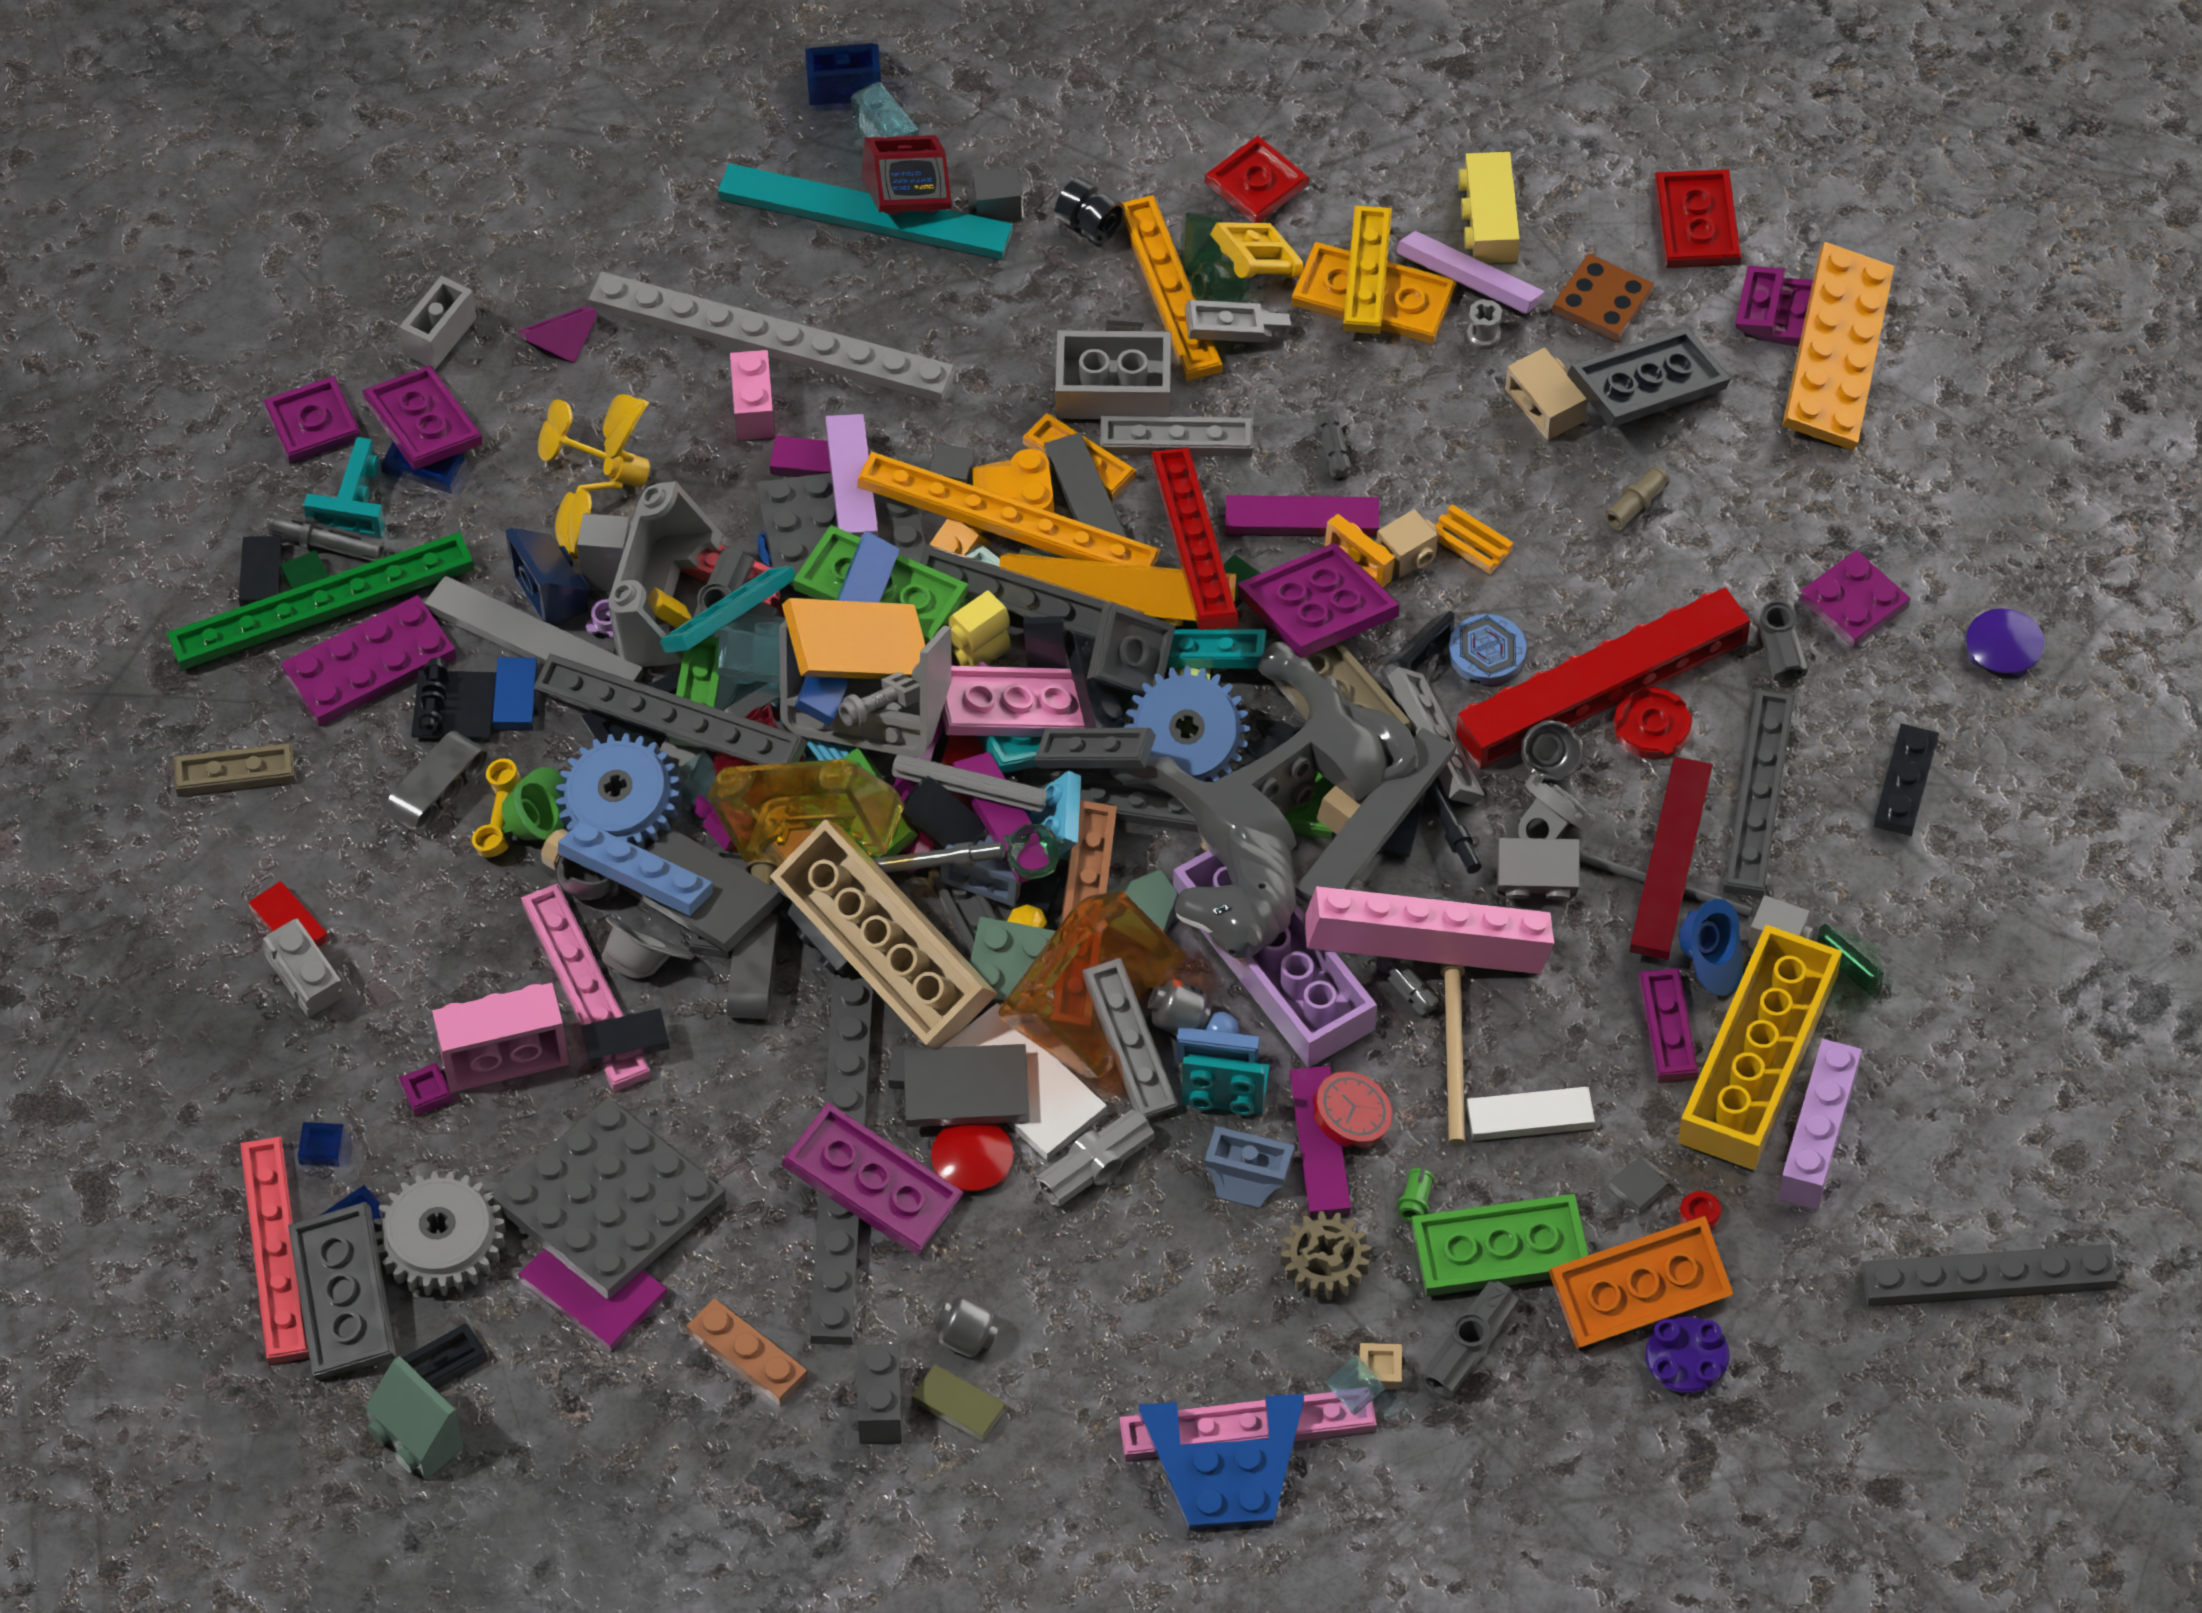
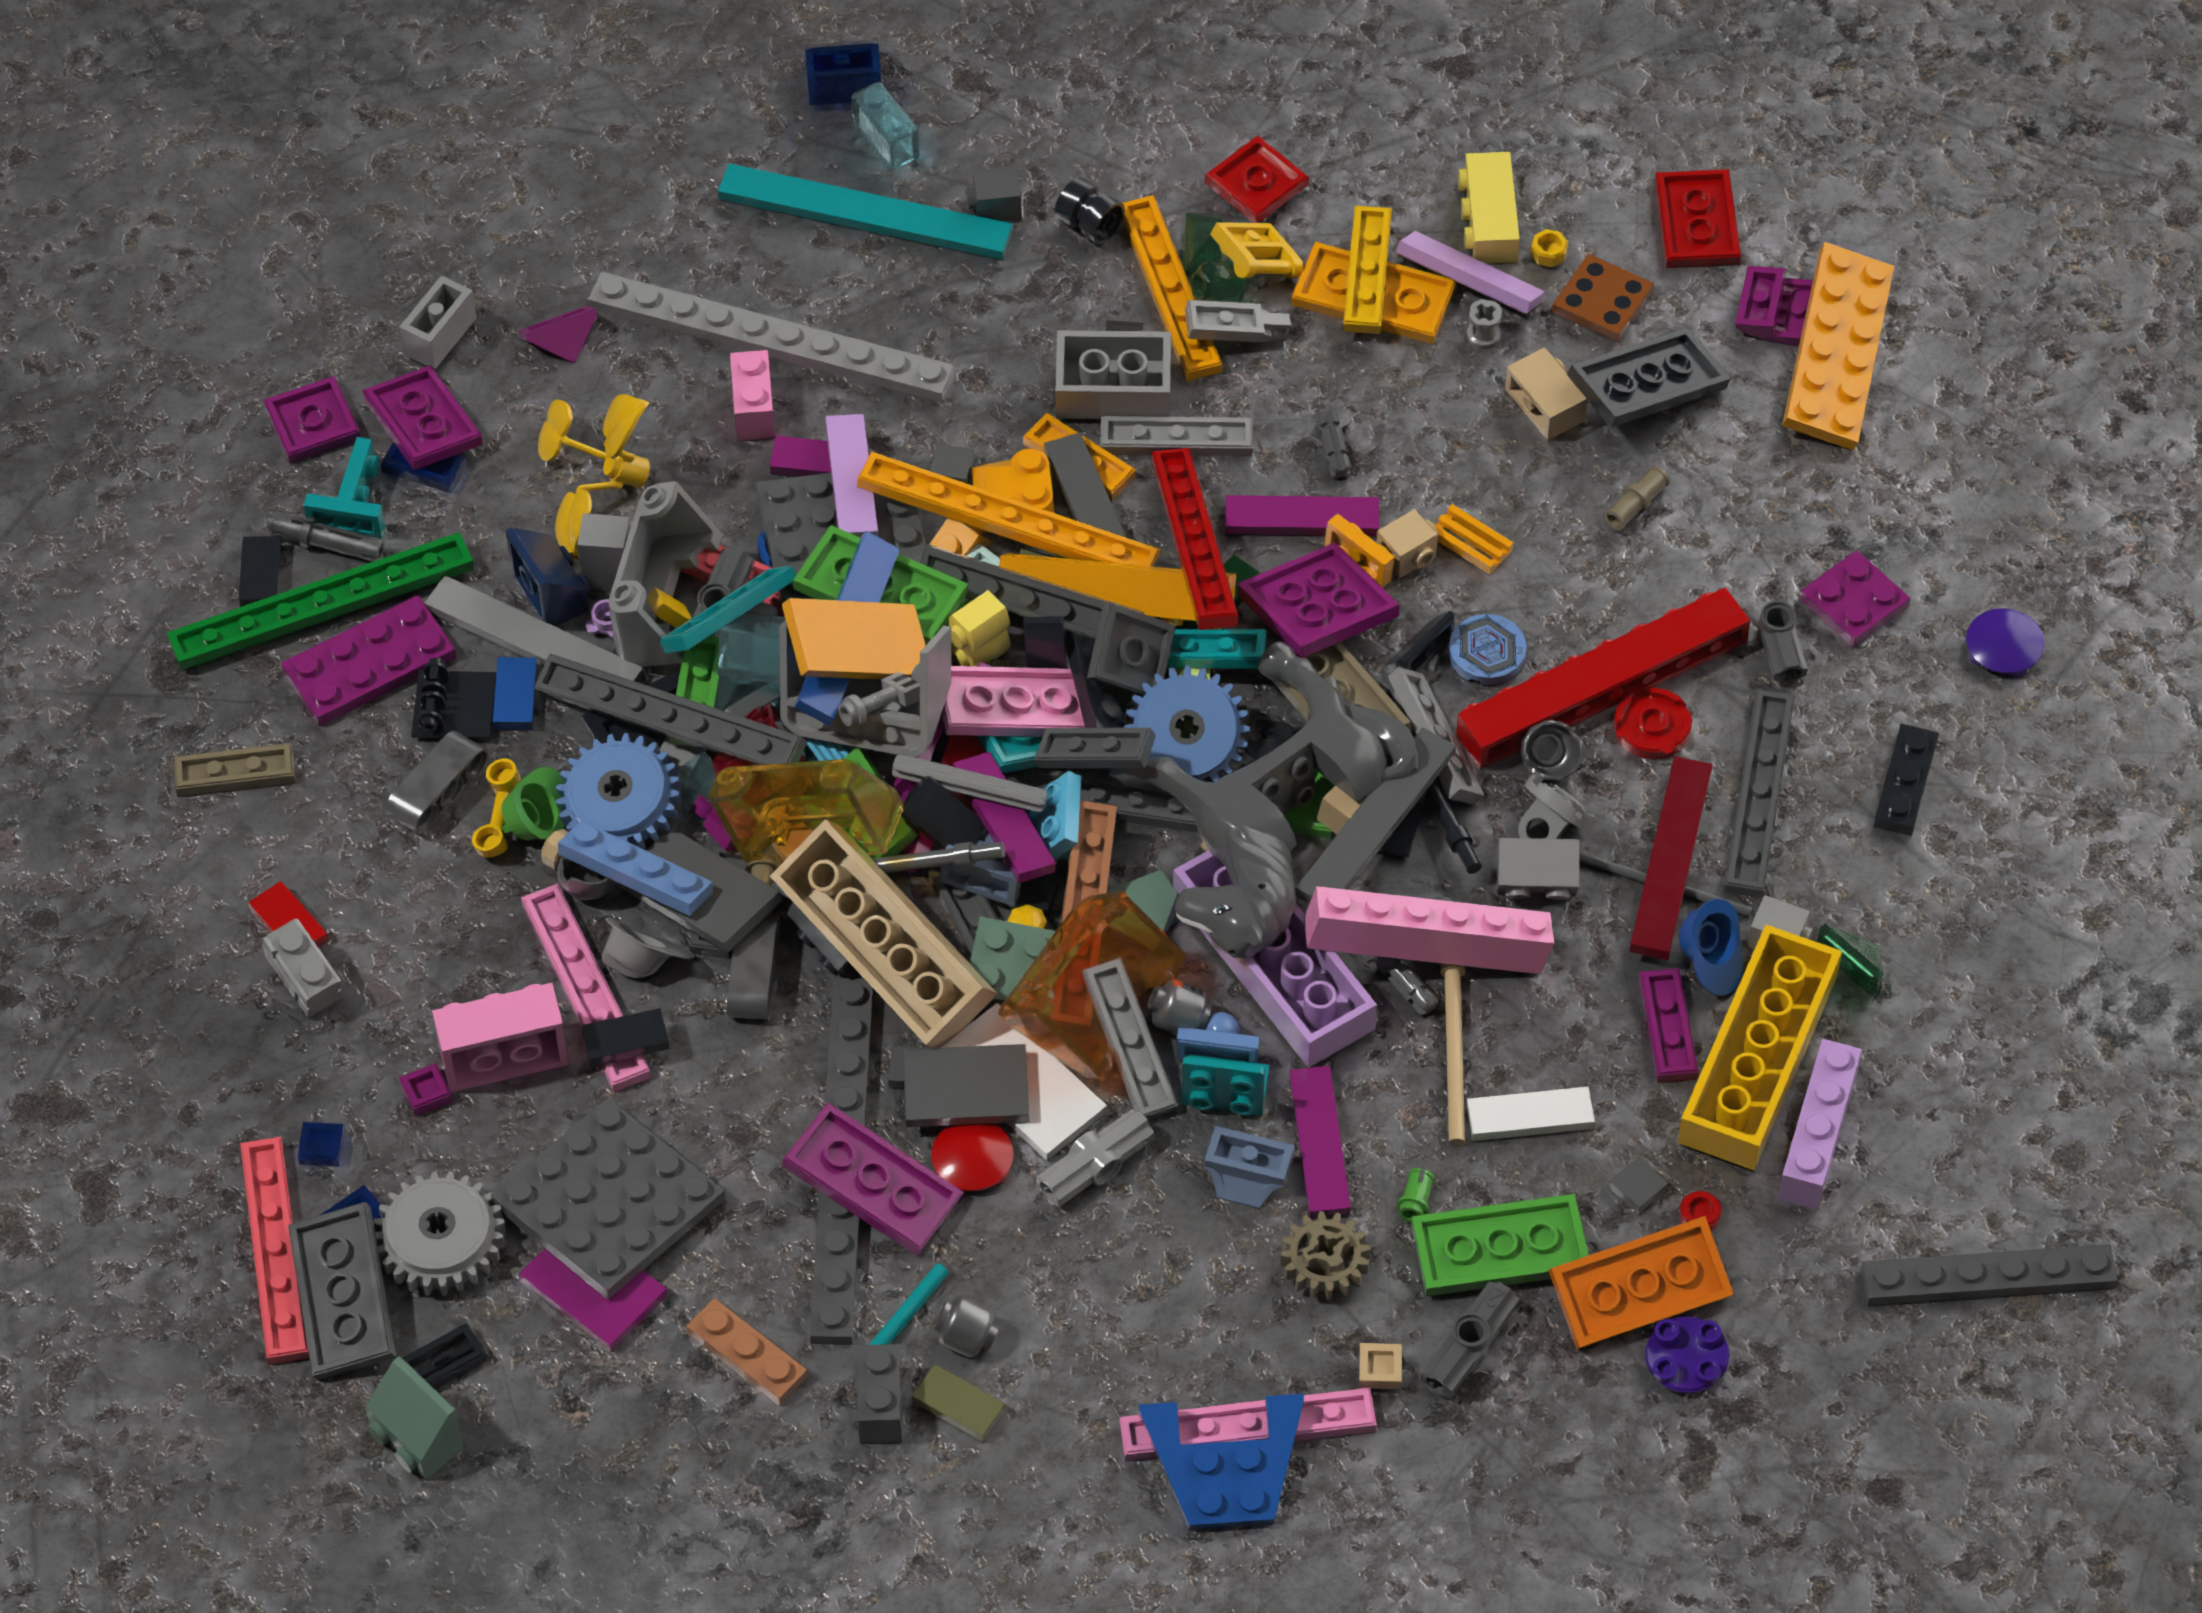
(303, 570): dark green tile -> none
(906, 174): slope -> none
(911, 1305): none -> teal bar
(1047, 839): clear green piece -> none
(1352, 1109): tile -> none
(1355, 1384): clear light blue tile -> none
(1549, 248): none -> yellow tile

